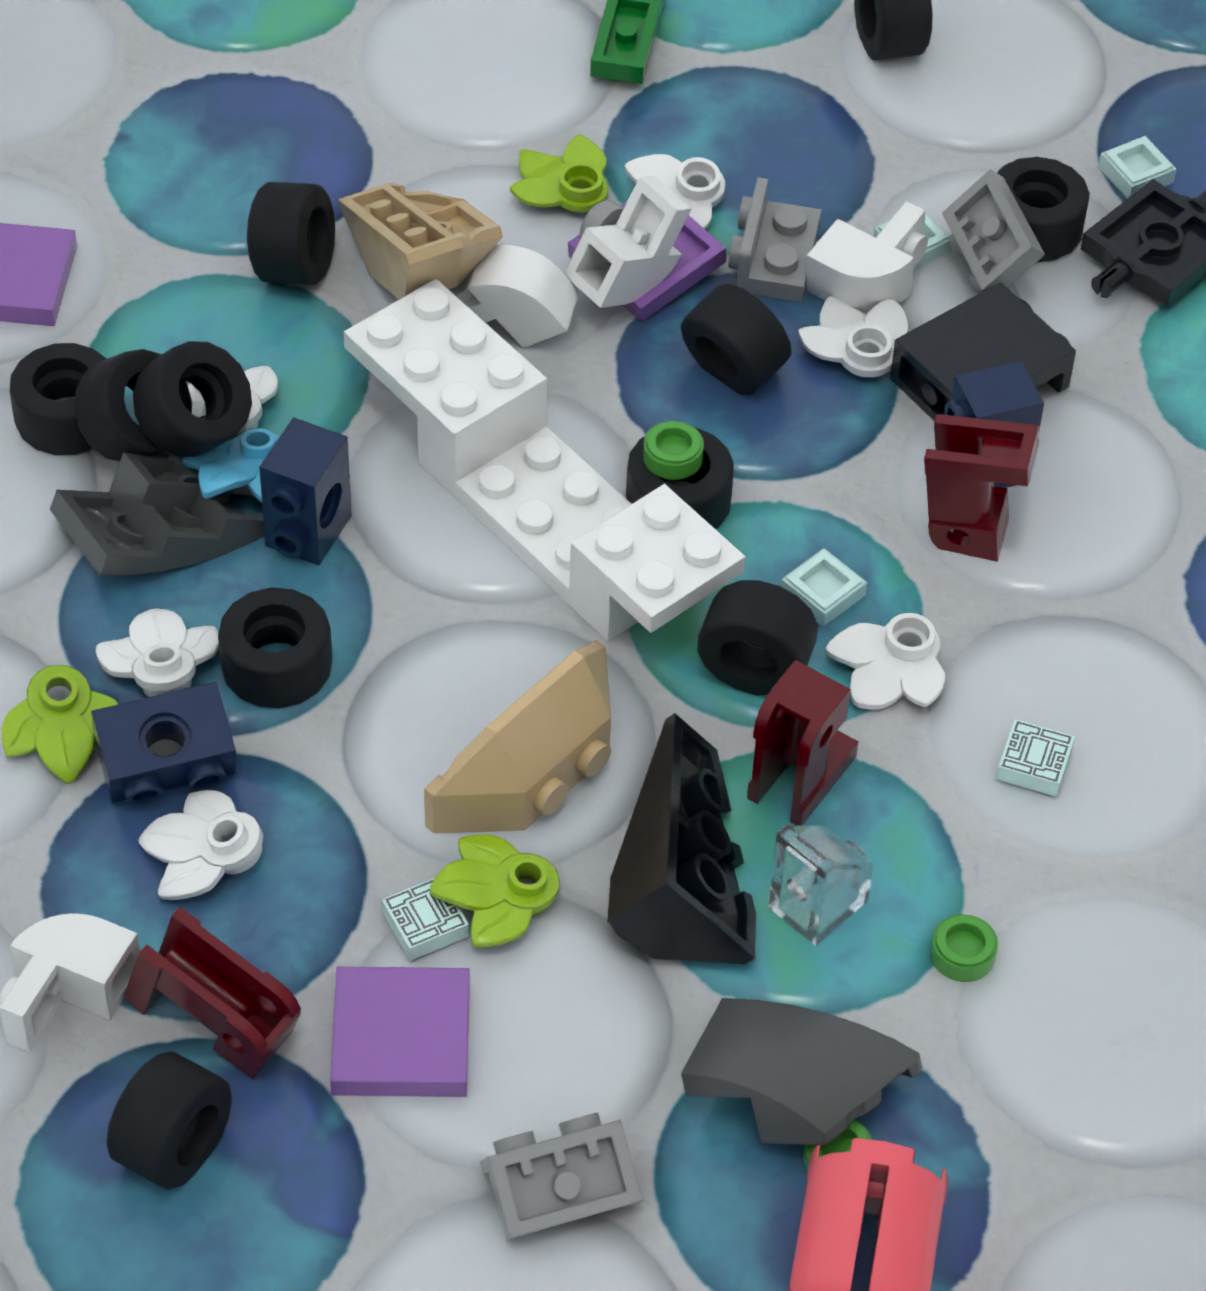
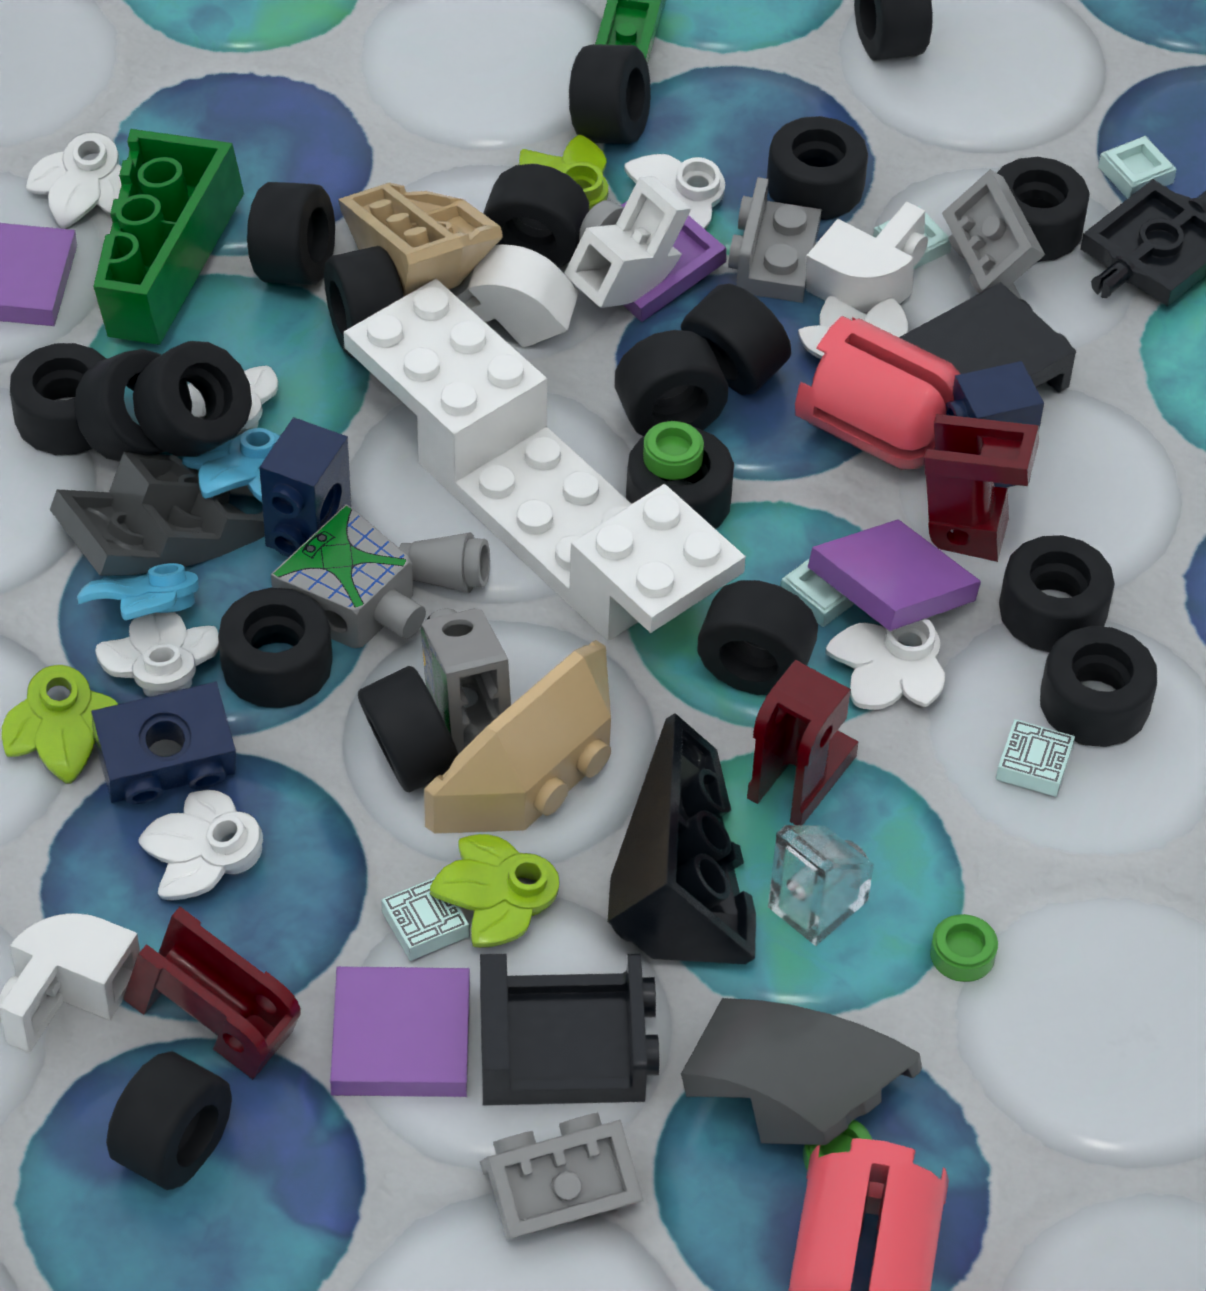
(77, 183): none -> white plate
(160, 590): none -> medium azure plate
(163, 229): none -> green wedge
(355, 578): none -> light grey torso
(359, 286): none -> black tyre
(408, 727): none -> black tyre
(450, 561): none -> light grey cone
(464, 653): none -> light grey torso
(538, 210): none -> black tyre
(566, 1035): none -> black panel
(610, 93): none -> black tyre
(671, 380): none -> black tyre
(818, 165): none -> black tyre
(877, 392): none -> coral cylinder
(894, 574): none -> medium lavender tile
(1057, 565): none -> black tyre
(1105, 657): none -> black tyre

